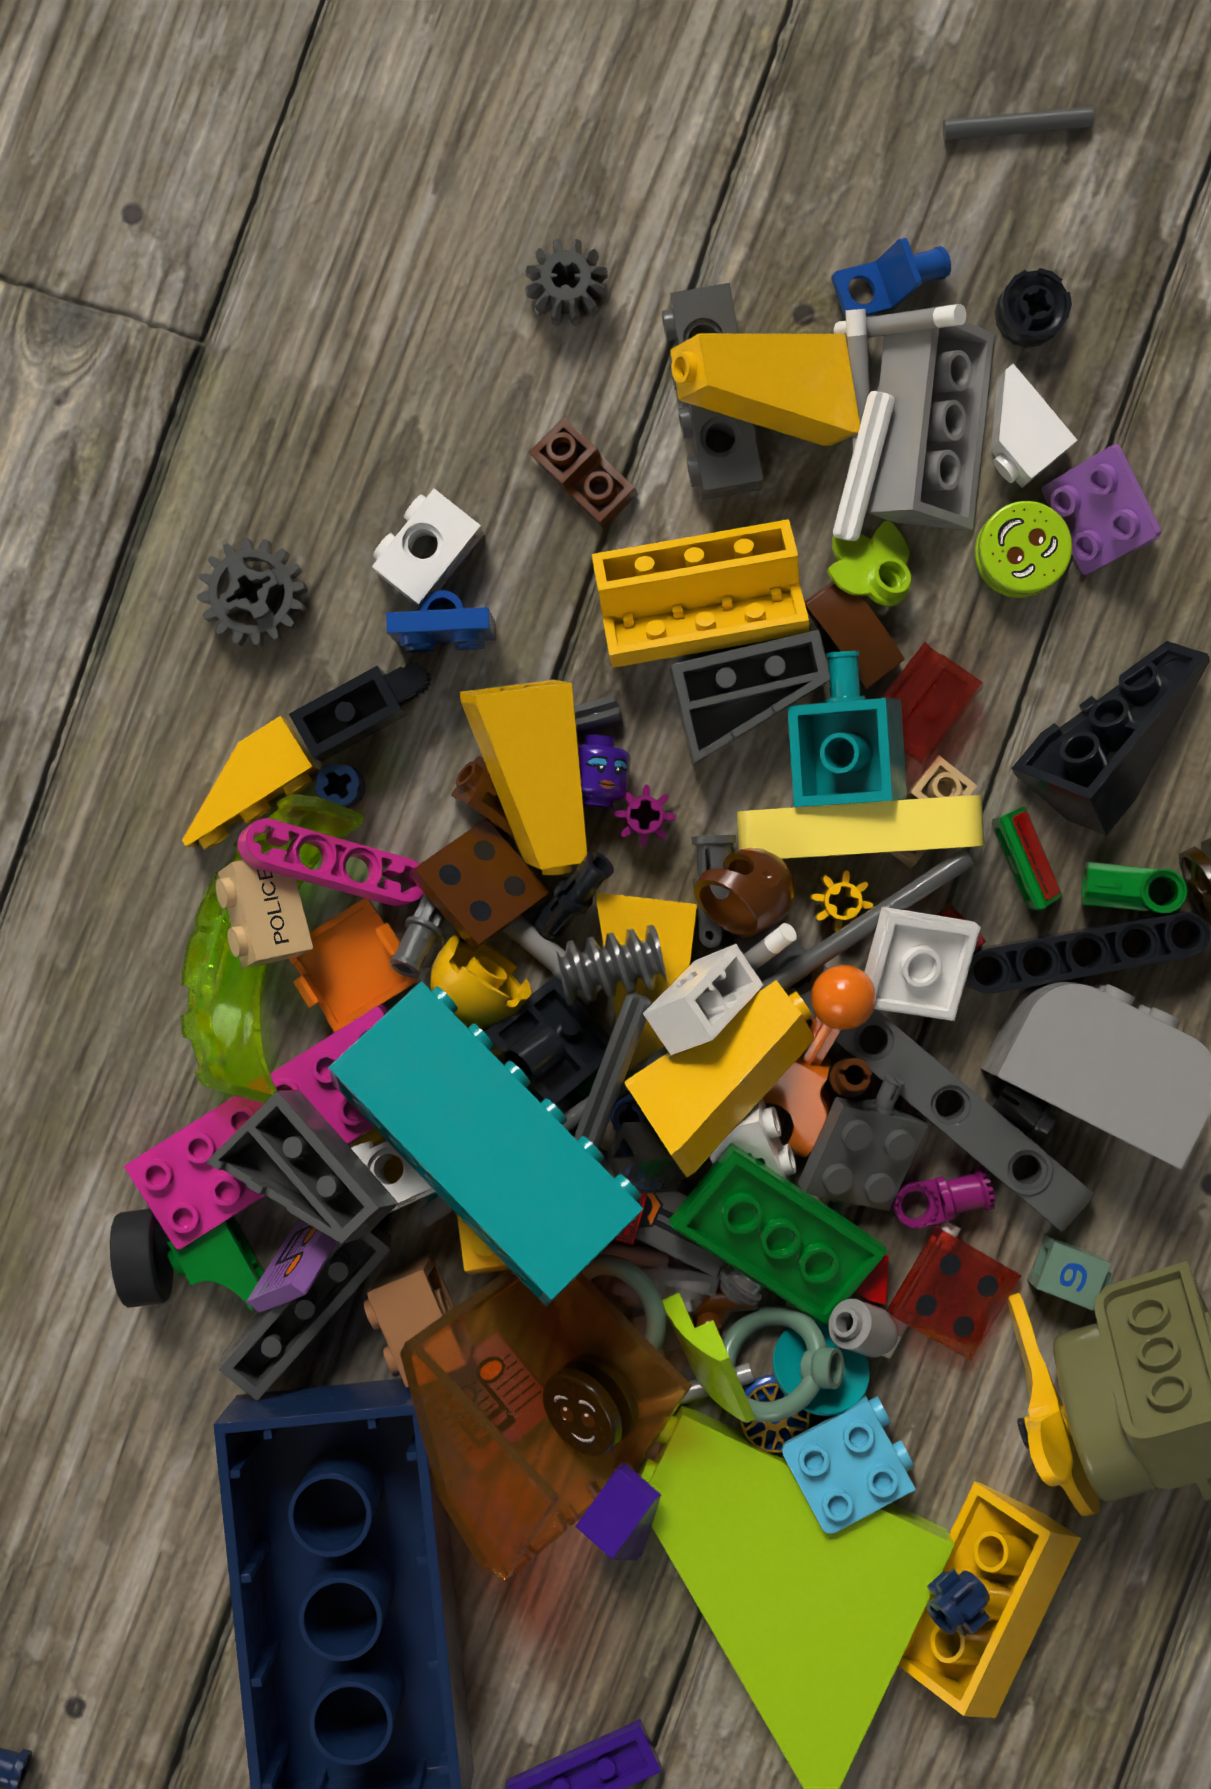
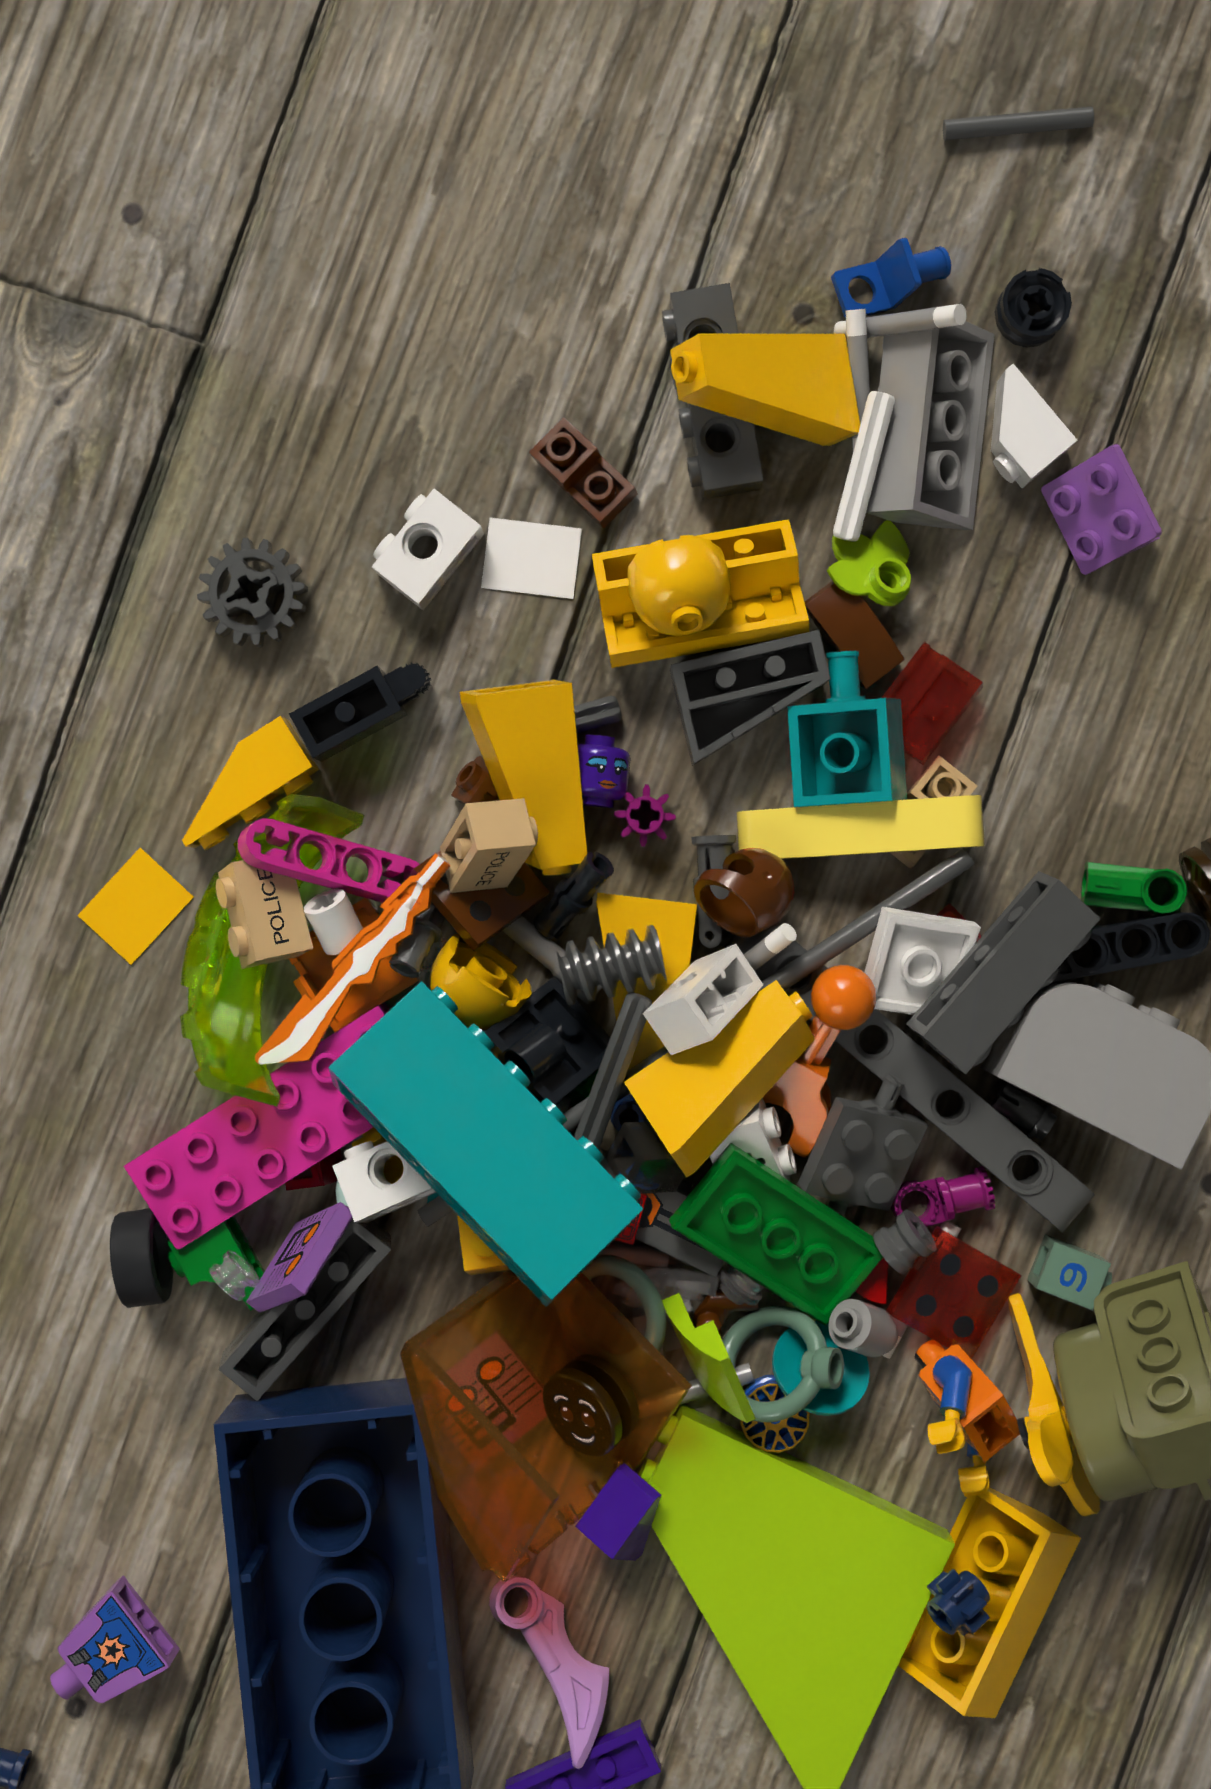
(113, 1647): none -> torso
(135, 906): none -> yellow sticker
(234, 1275): none -> clear bush
(306, 1167): dark grey wedge -> none
(325, 783): dark blue bush -> none
(333, 920): none -> white gear
(356, 964): none -> orange sword
(406, 1303): medium nougat brick -> none
(460, 626): blue plate -> none
(488, 844): none -> tan brick
(531, 558): none -> white sticker
(568, 265): dark grey gear -> none
(575, 1681): none -> lavender piece
(679, 585): none -> yellow cylinder
(833, 889): yellow gear -> none
(849, 1465): medium azure bracket -> none
(858, 1069): reddish brown pin -> none
(904, 1242): none -> dark grey wheel
(971, 1408): none -> torso
(1004, 972): none -> dark grey brick
(1023, 549): lime head -> none
(1026, 858): green slope -> none
(1106, 752): black wedge -> none

